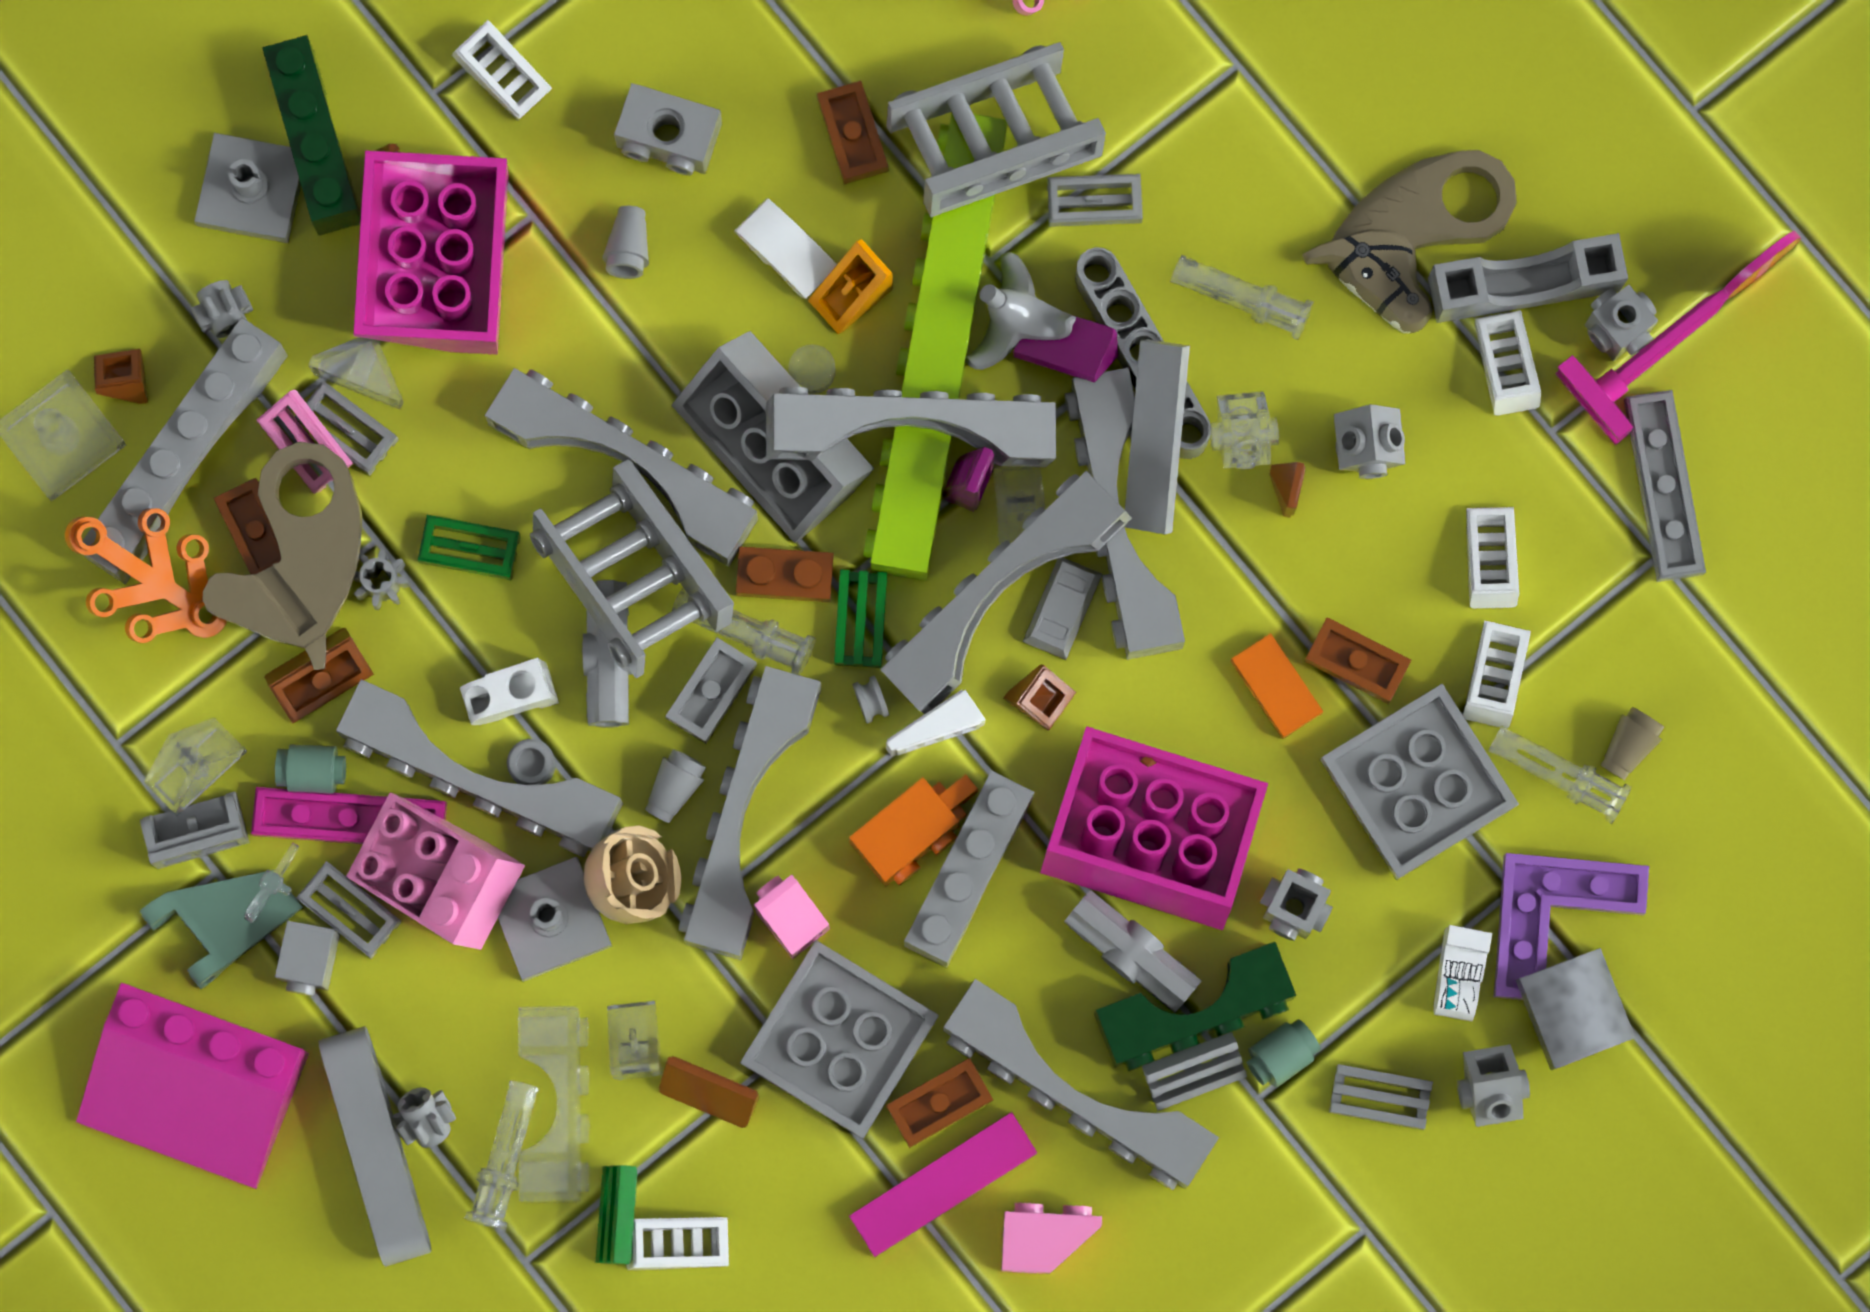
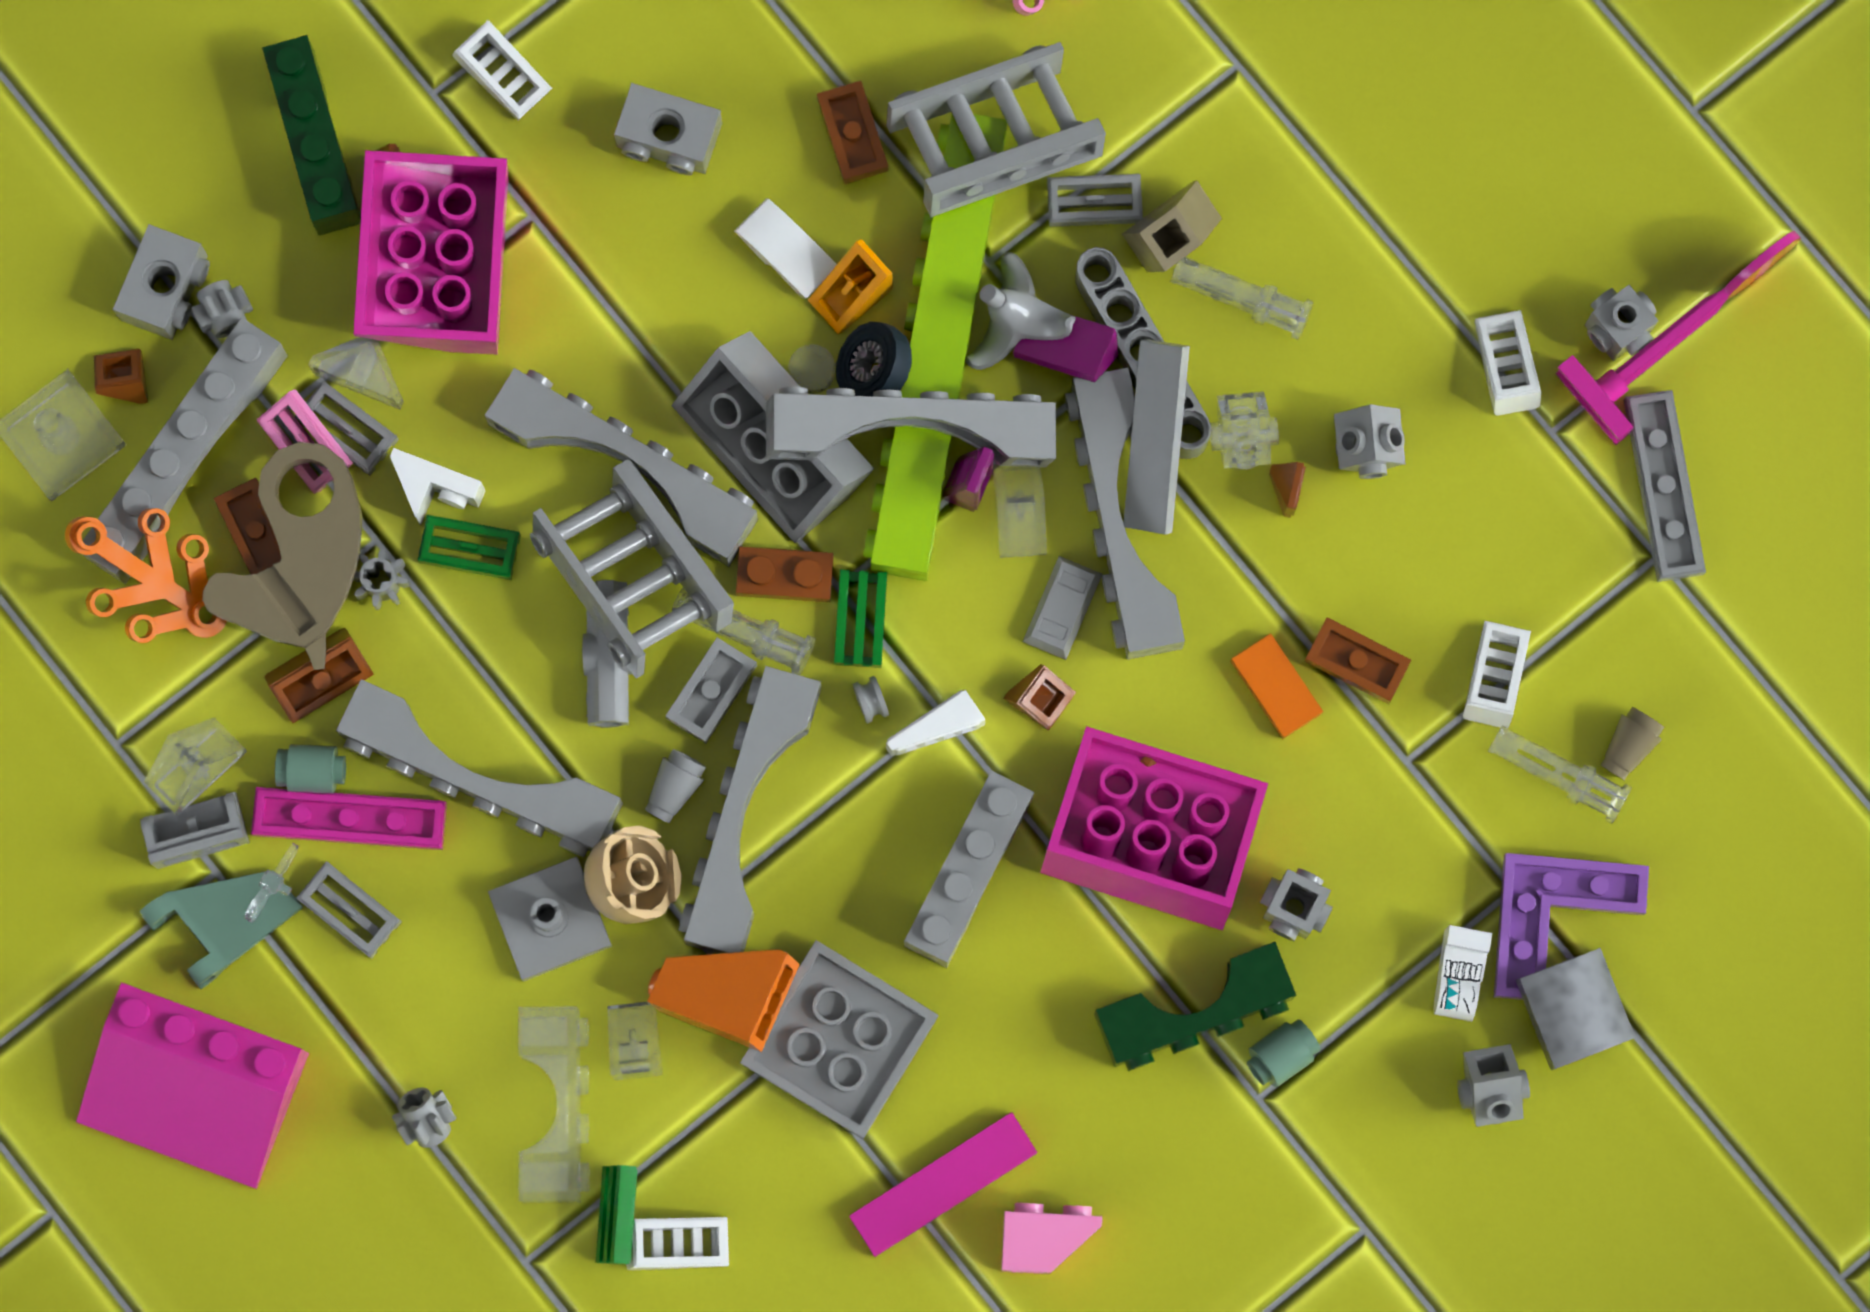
(157, 256): none -> light grey brick
(249, 189): light grey tile -> none
(307, 957): light grey brick -> none
(375, 1146): light grey beam -> none
(423, 478): none -> white slope
(435, 872): bright pink slope -> none
(498, 1177): clear pin -> none
(509, 692): white leg -> none
(531, 762): light grey tile -> none
(627, 245): light grey cone -> none
(708, 1092): dark orange slope -> none
(725, 992): none -> orange slope
(790, 914): bright pink slope -> none
(871, 345): none -> black bush
(911, 827): orange hinge -> none
(934, 659): light grey arch -> none
(939, 1103): dark orange plate -> none
(1132, 951): light grey piece -> none
(1164, 1140): light grey arch -> none
(1173, 229): none -> dark tan slope
(1195, 1077): light grey tile -> none
(1406, 212): dark tan animal -> none
(1419, 781): light grey plate -> none
(1420, 1103): light grey tile -> none
(1490, 287): light grey arch -> none
(1492, 587): white slope -> none

